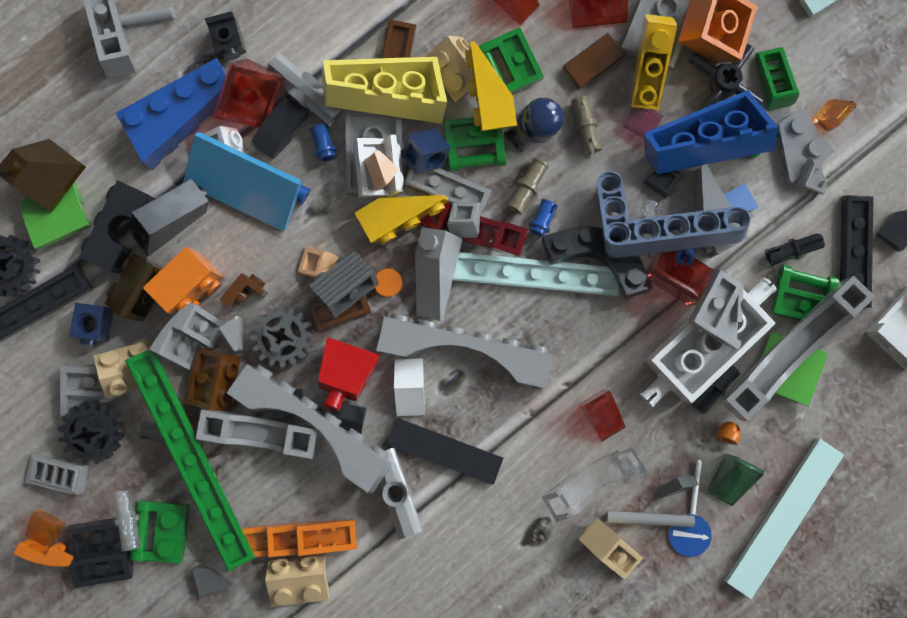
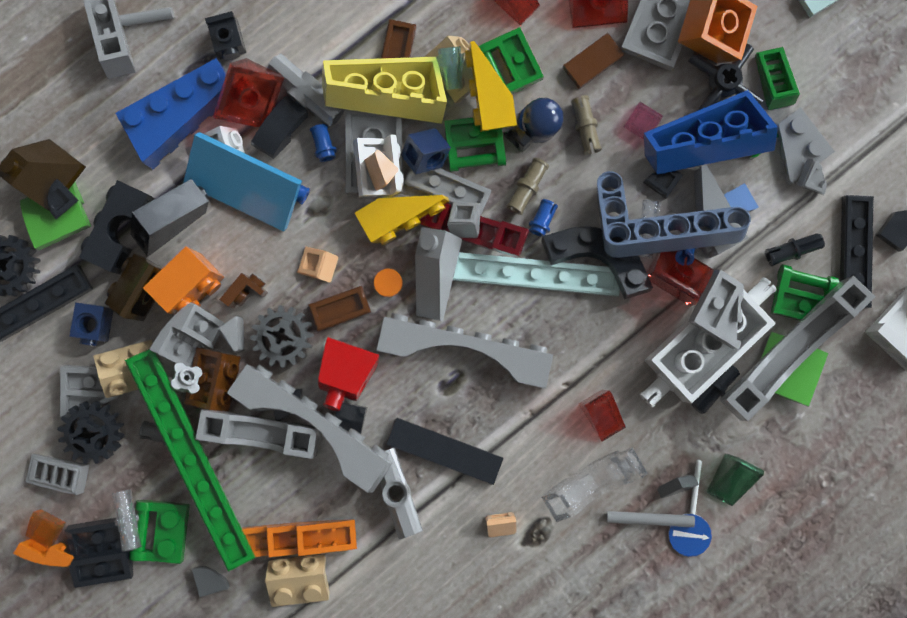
(60, 198): none -> black tile
(182, 385): none -> plate
(343, 283): dark grey brick -> none
(409, 387): white slope -> none
(451, 66): none -> clear light blue cone
(501, 524): none -> light nougat slope
(610, 548): tan slope -> none
(653, 61): yellow slope -> none
(729, 433): orange hinge -> none
(784, 518): light aqua tile -> none
(834, 113): clear orange slope -> none

